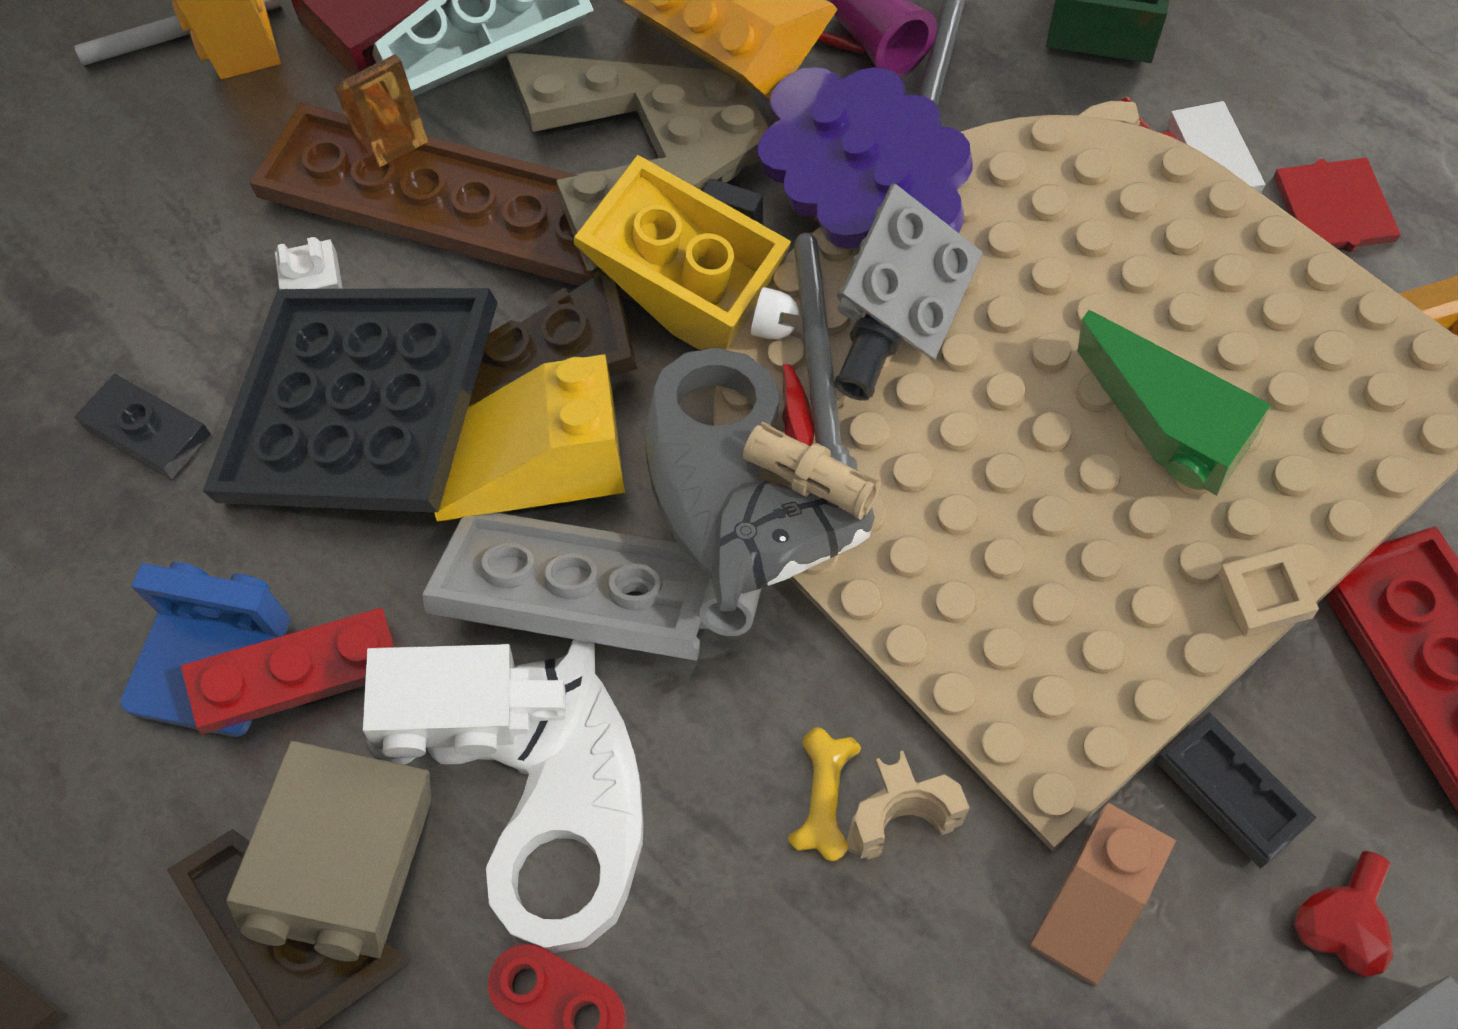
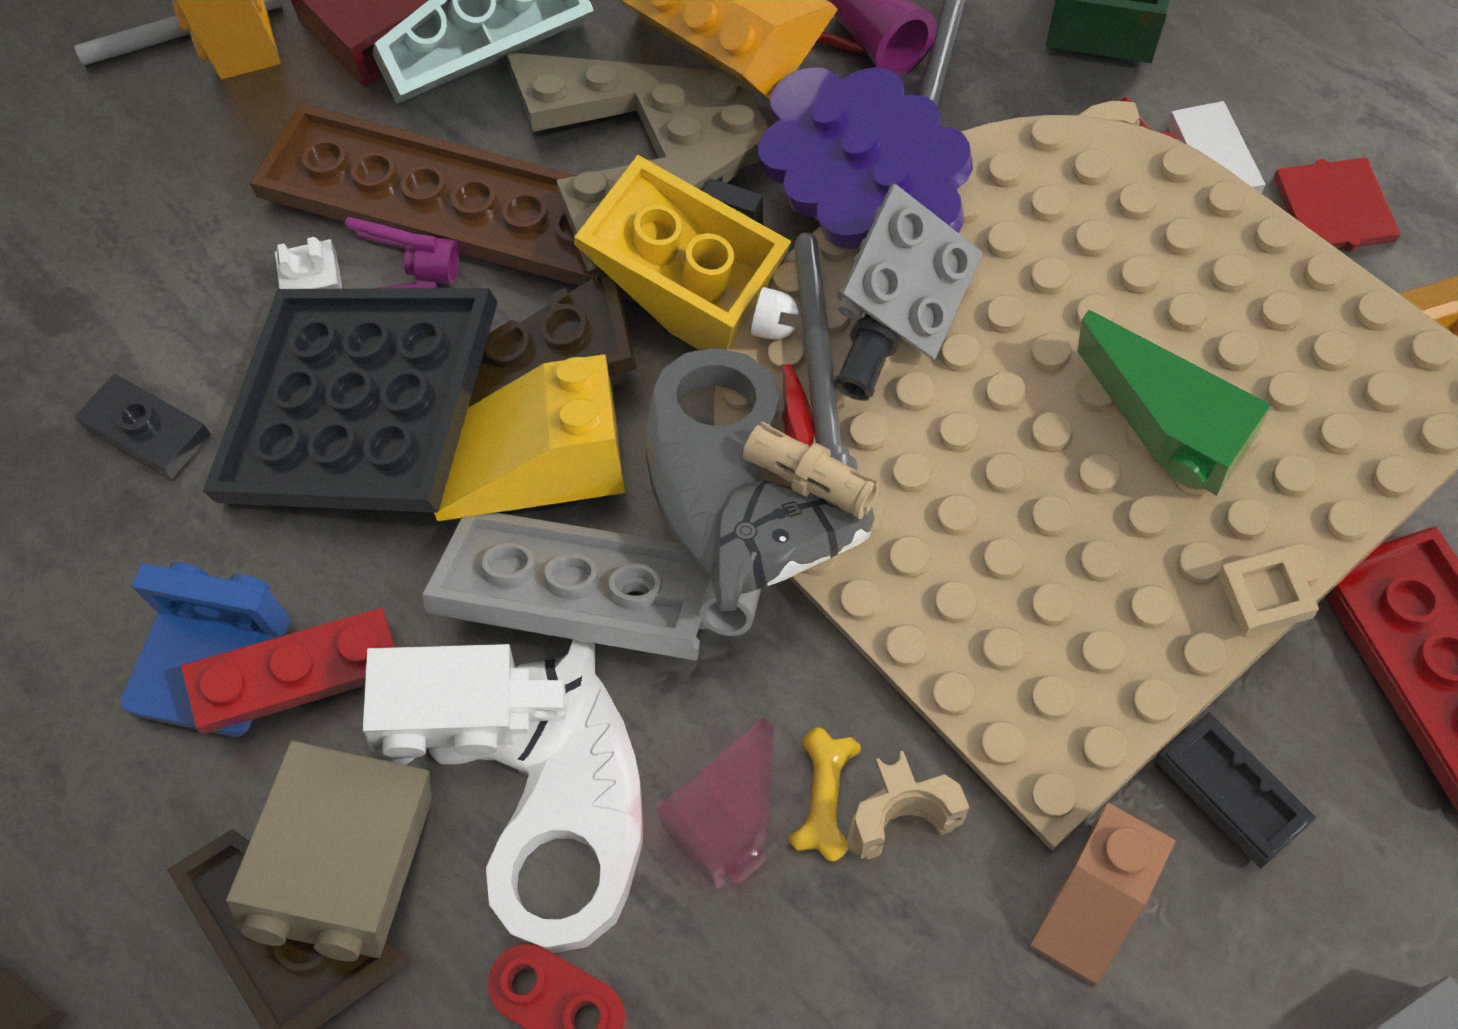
(382, 110): clear orange slope -> none
(425, 257): none -> magenta plant
(726, 809): none -> clear pink slope
(1350, 920): red rock -> none

